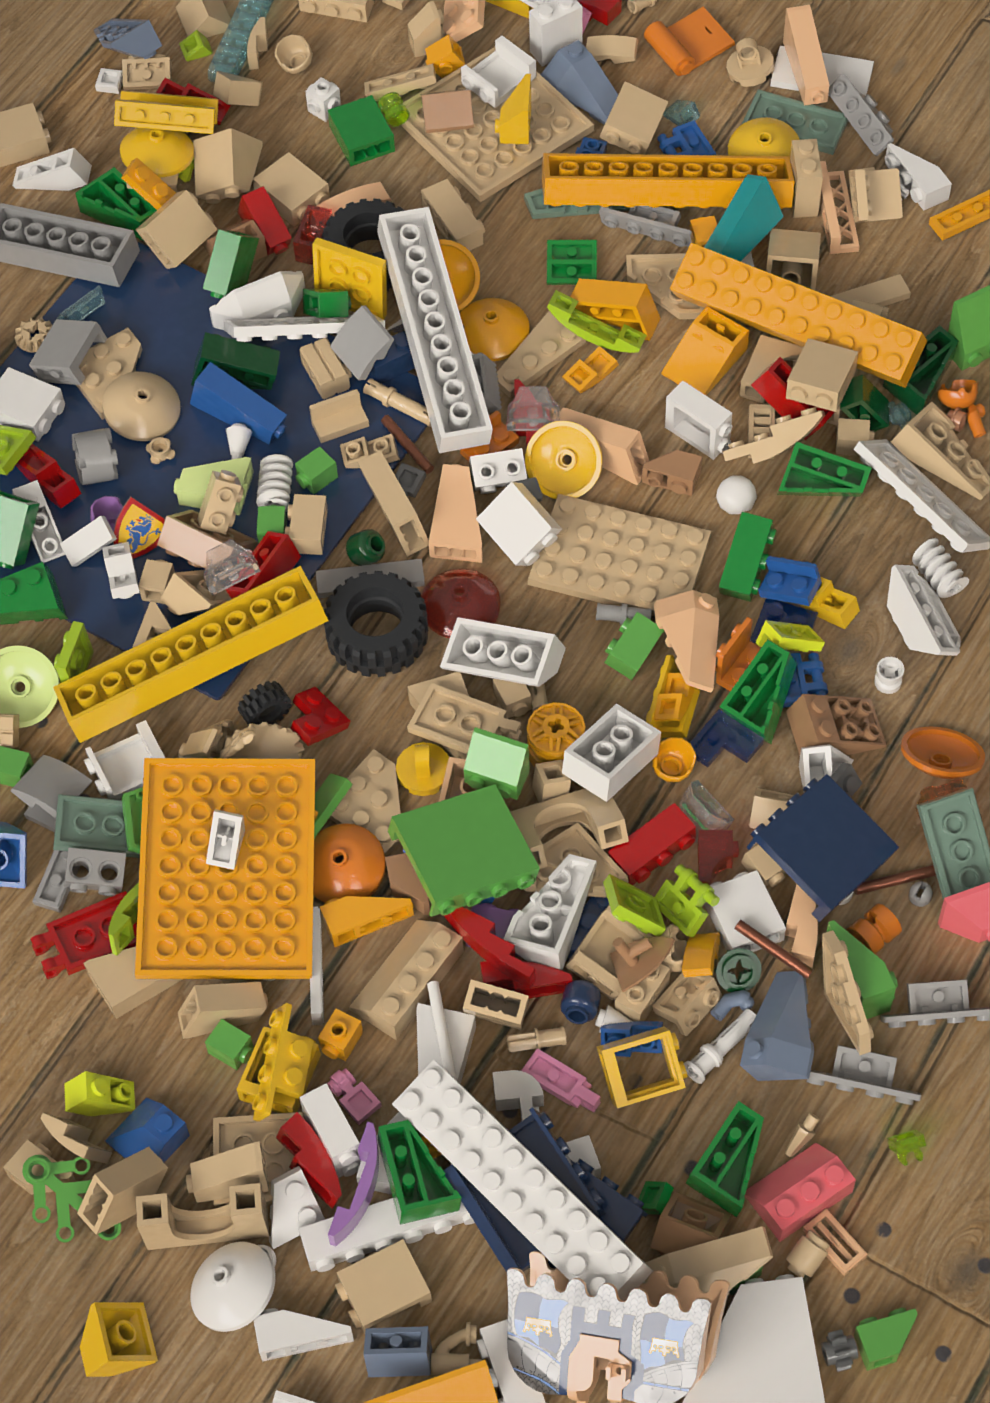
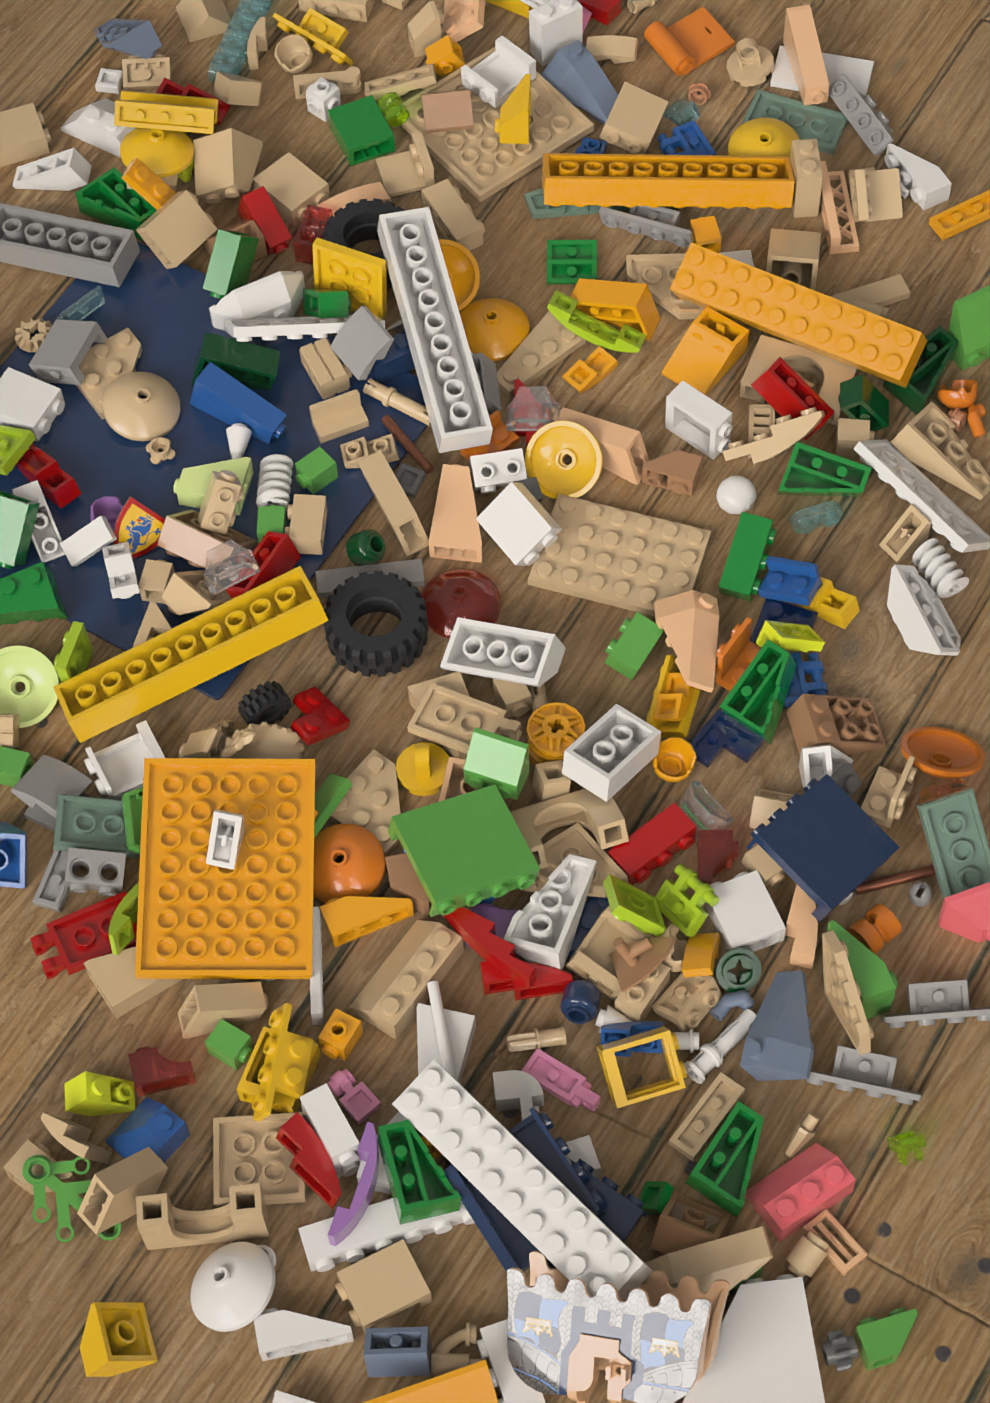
(94, 456): light grey brick -> none
(96, 126): none -> white wedge
(156, 1074): none -> clear red arch
(195, 46): lime slope -> none
(239, 1166): tan slope -> none
(291, 1207): white wing -> none
(321, 32): none -> yellow bracket
(347, 81): none -> tan plate
(407, 170): none -> tan bracket
(496, 1004): tan brick -> none
(619, 613): light grey pin -> none
(688, 1040): none -> white pin
(698, 98): none -> nougat plate
(706, 1116): none -> tan plate
(746, 219): teal slope -> none
(774, 949): copper bar -> none
(815, 517): none -> clear light blue plate
(821, 375): tan brick -> none
(888, 794): none -> tan bracket
(889, 675): white wheel -> none
(899, 414): clear light blue plate -> none
(907, 534): none -> tan slope

